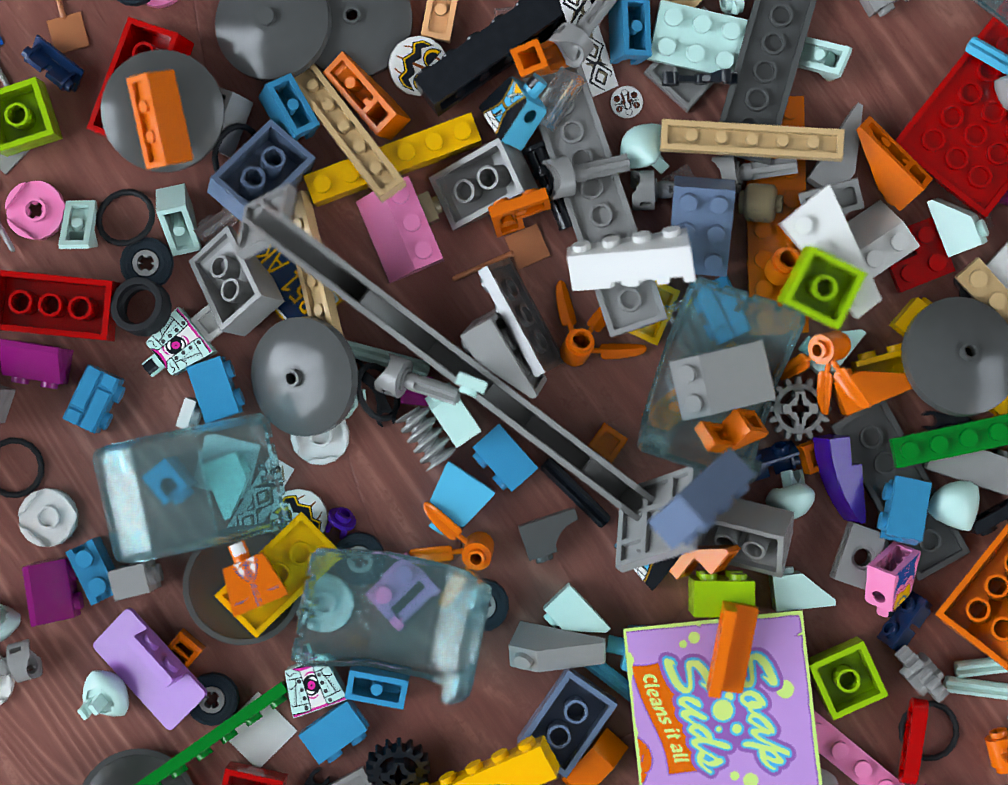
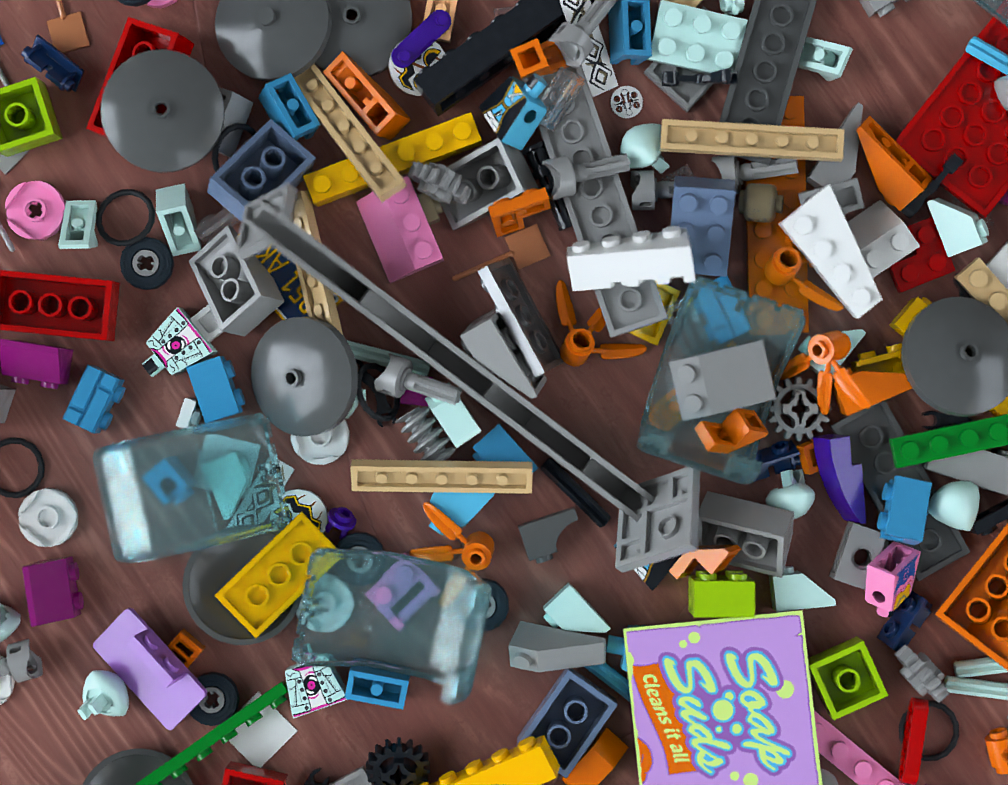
(91, 567): dark azure brick -> none
(122, 297): black tyre -> none
(135, 579): light grey brick -> none
(160, 118): orange panel -> none
(251, 580): orange torso -> none
(334, 731): dark azure brick -> none
(421, 38): none -> dark purple piece
(439, 182): none -> light grey gear
(441, 476): none -> tan plate
(470, 385): light aqua plate -> none
(607, 442): orange tile -> none
(702, 498): sand blue brick -> none
(732, 648): orange panel -> none
(821, 287): lime brick -> none
(949, 167): none -> black piece

